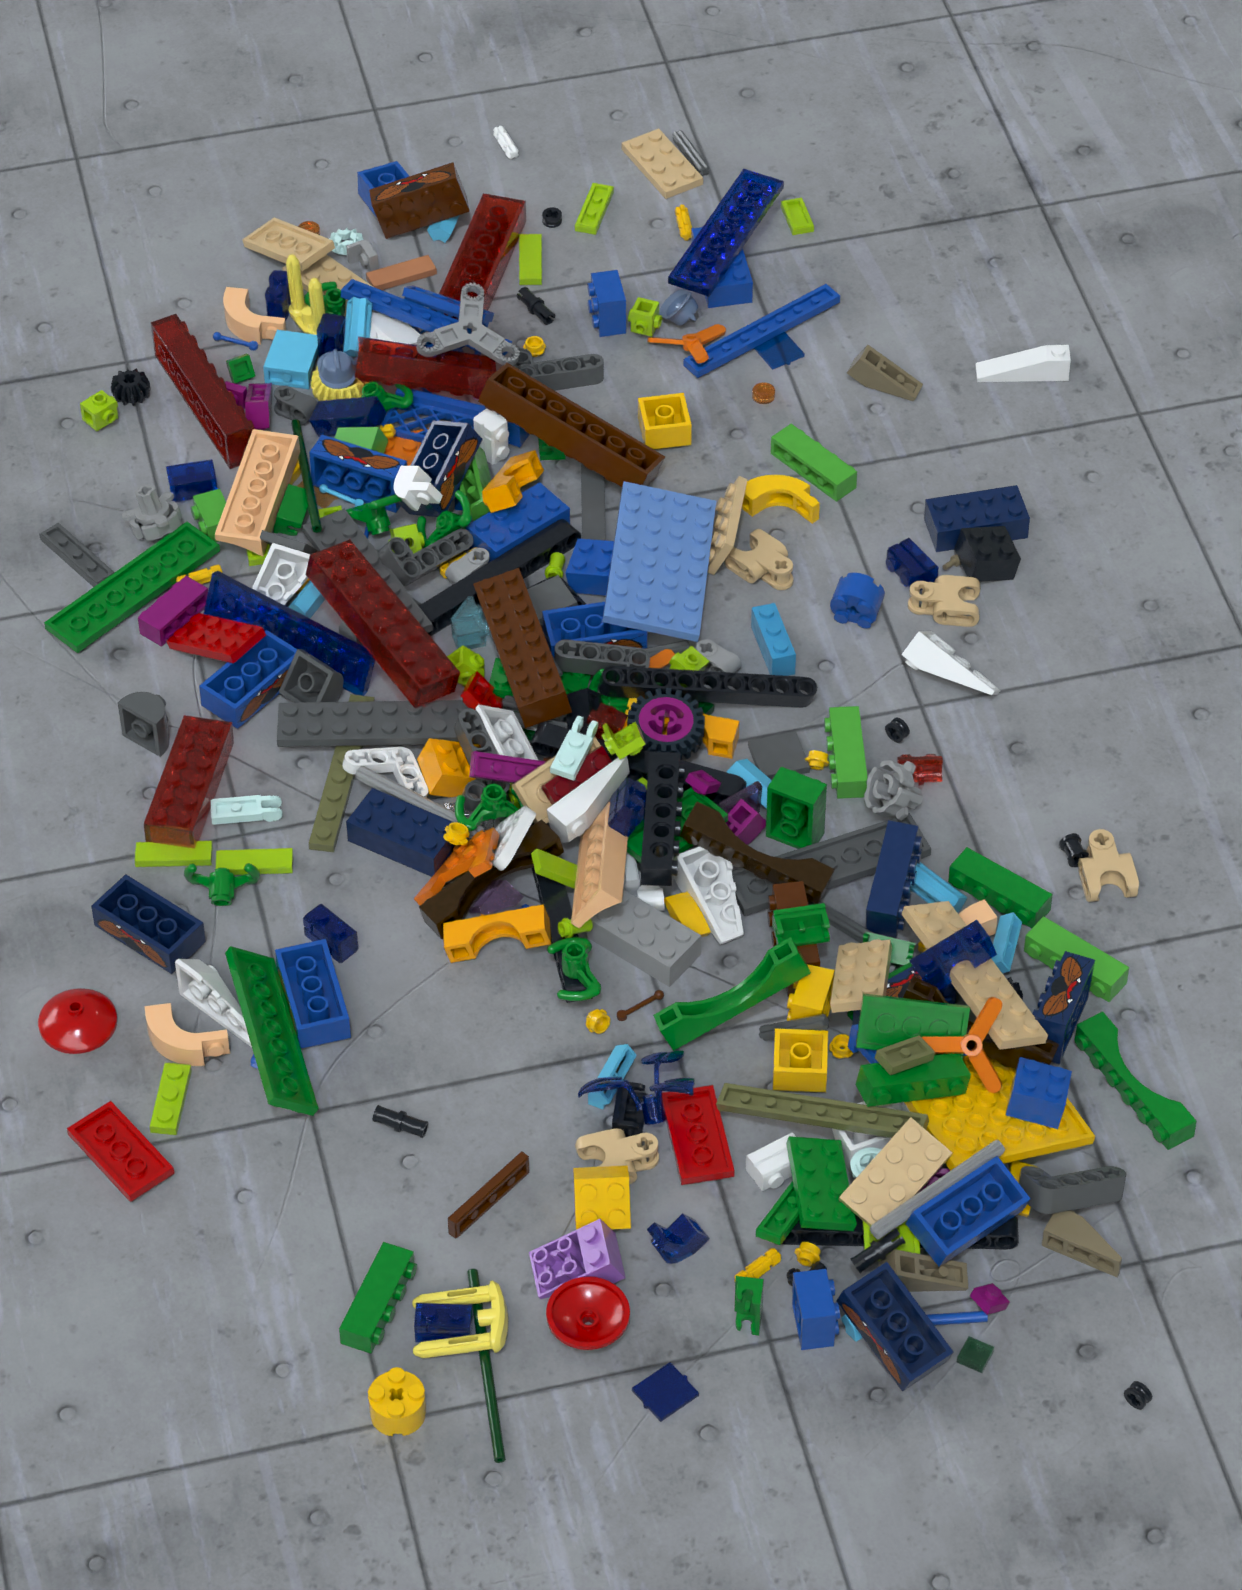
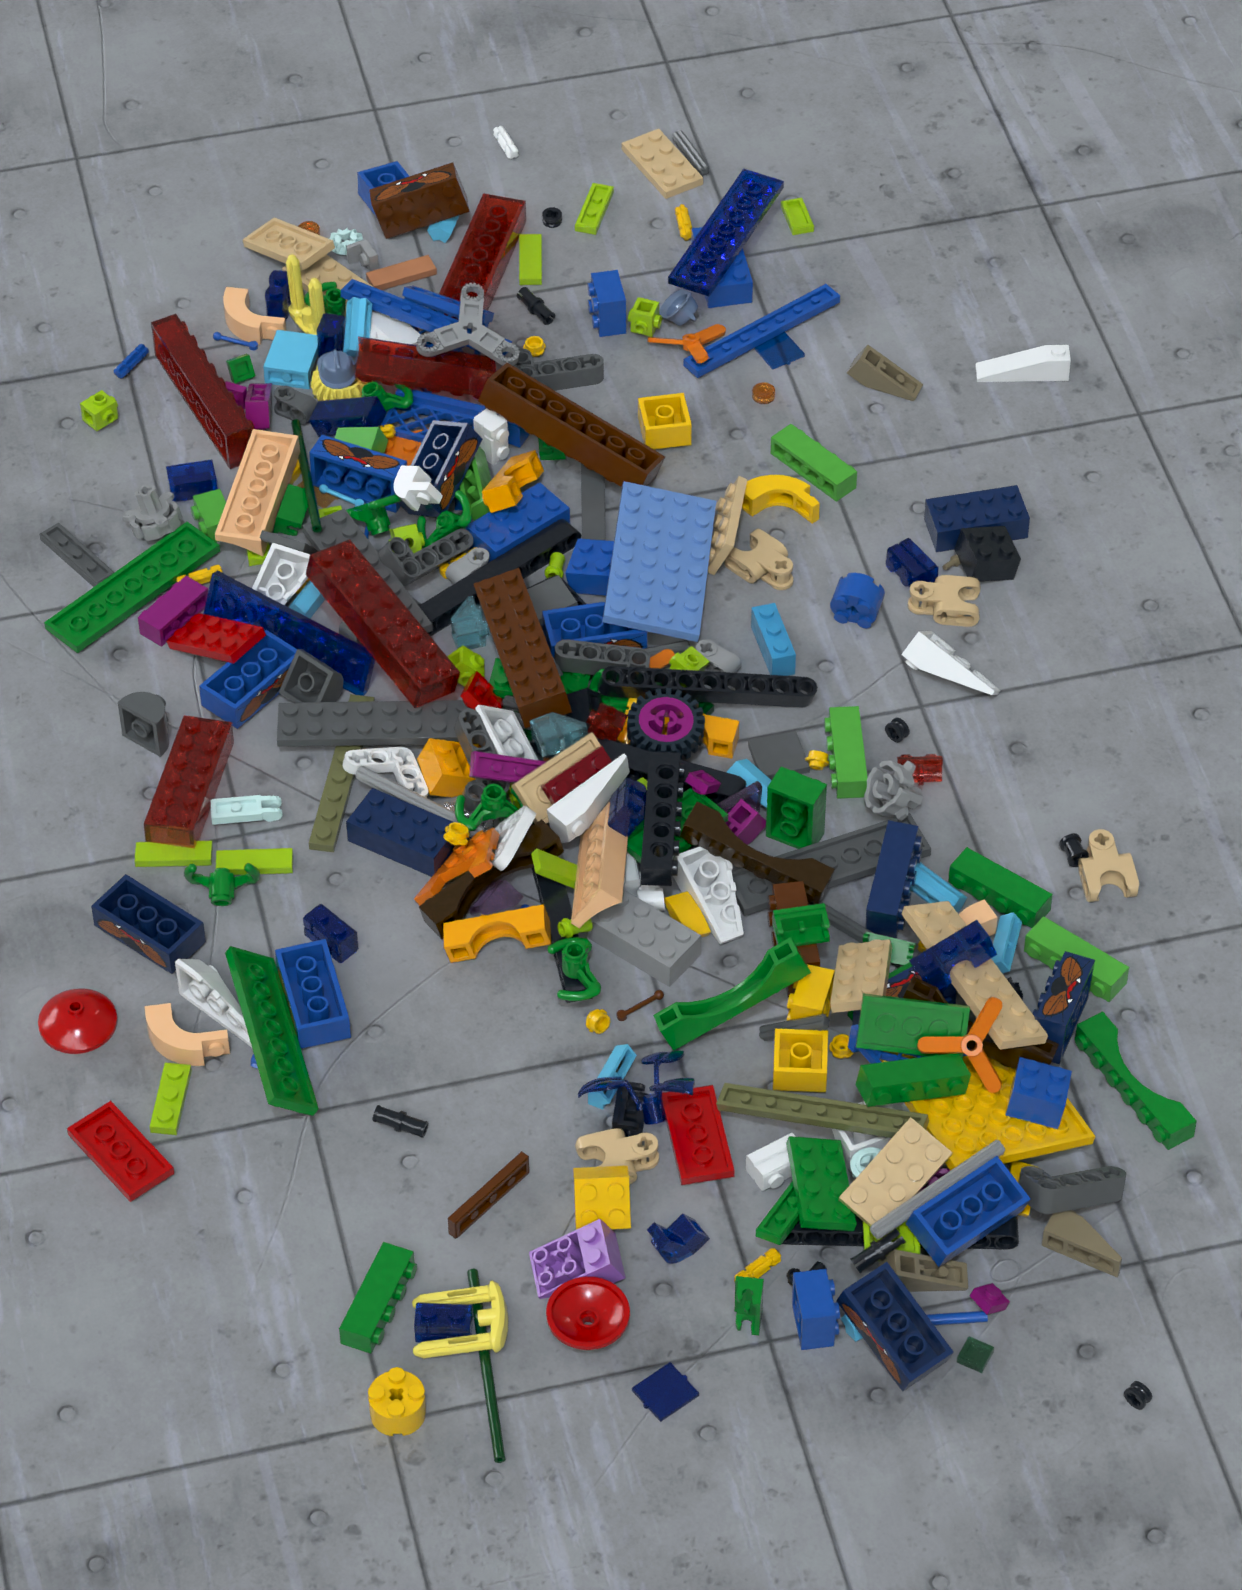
(130, 386): black gear -> none
(131, 361): none -> blue axle
(556, 732): none -> clear light blue slope
(574, 750): light aqua hinge -> none
(625, 741): lime bracket -> none
(807, 1254): yellow plate -> none
(904, 1055): olive plate -> none

